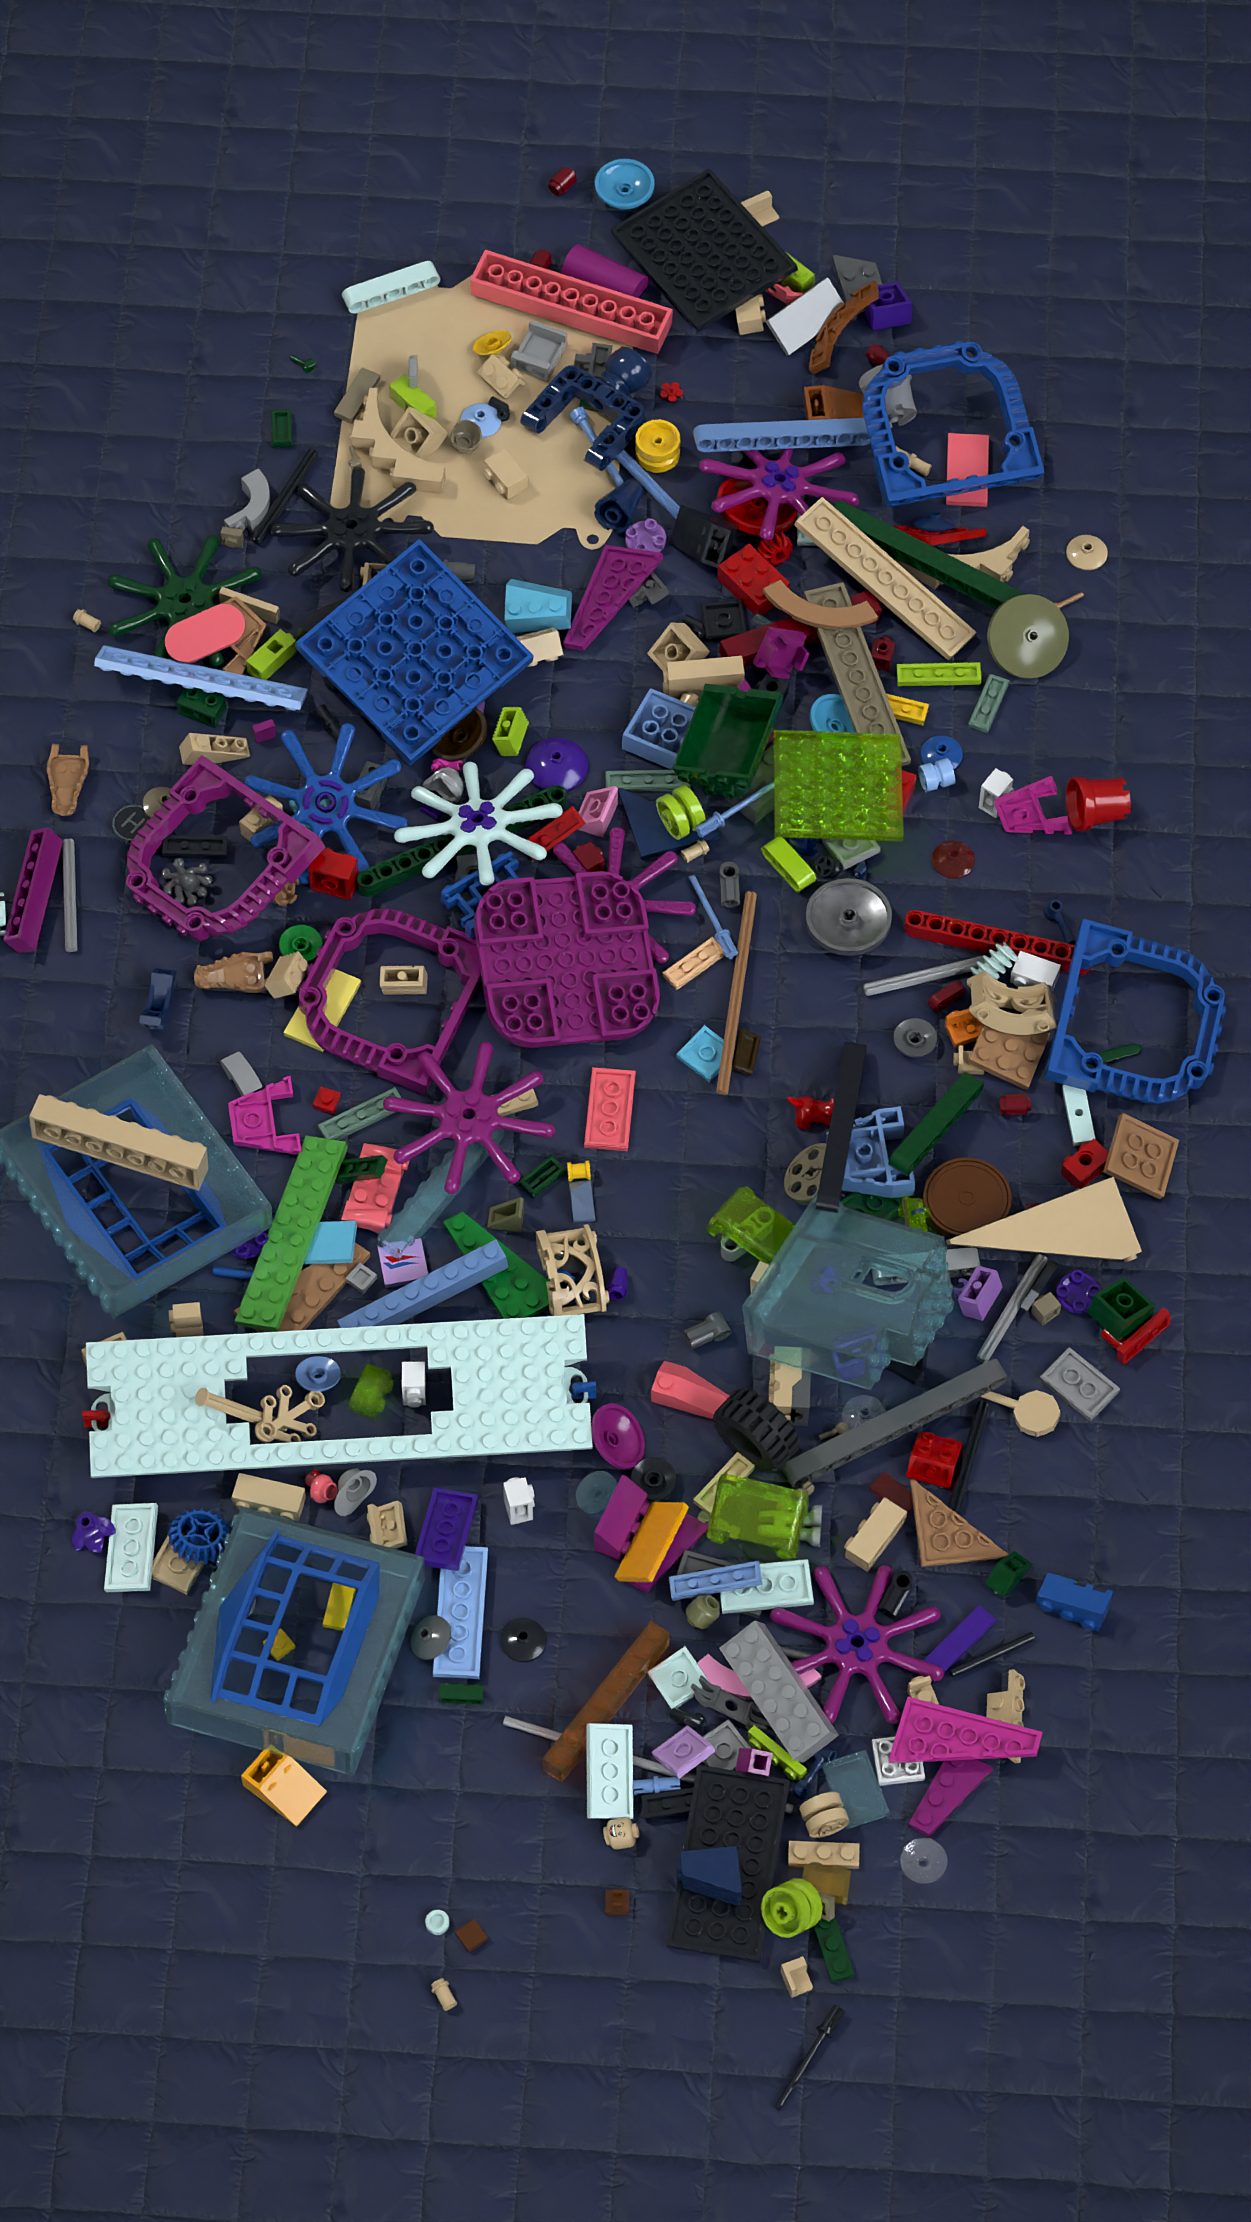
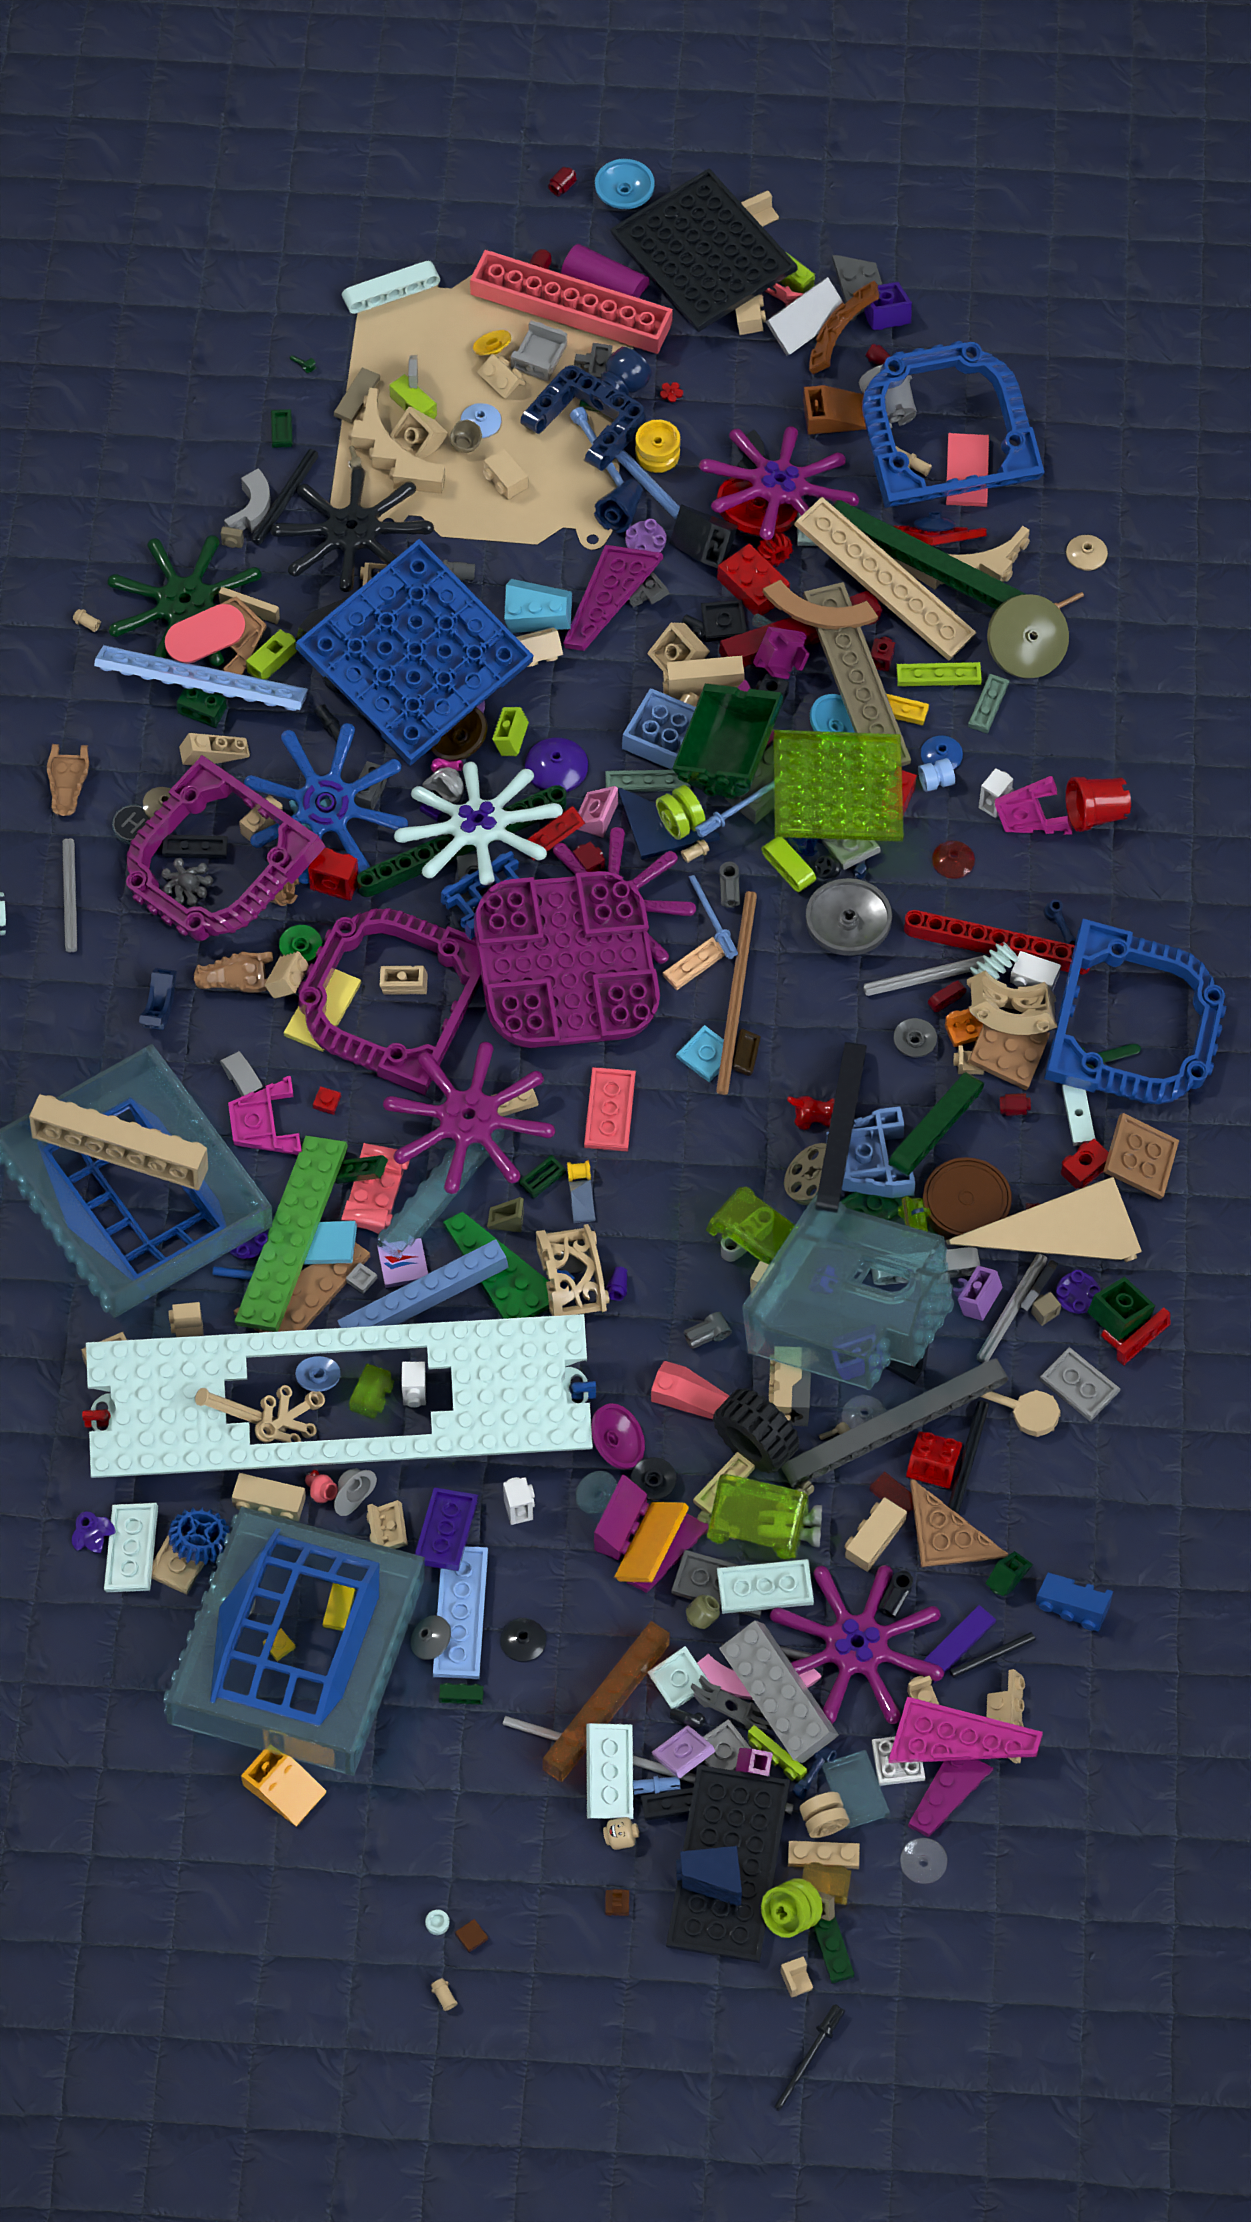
(33, 890): magenta brick -> none
(264, 731): magenta tile -> none
(357, 1117): sand green tile -> none
(503, 410): black arm -> none
(715, 1580): medium blue tile -> none
(781, 435): medium blue beam -> none

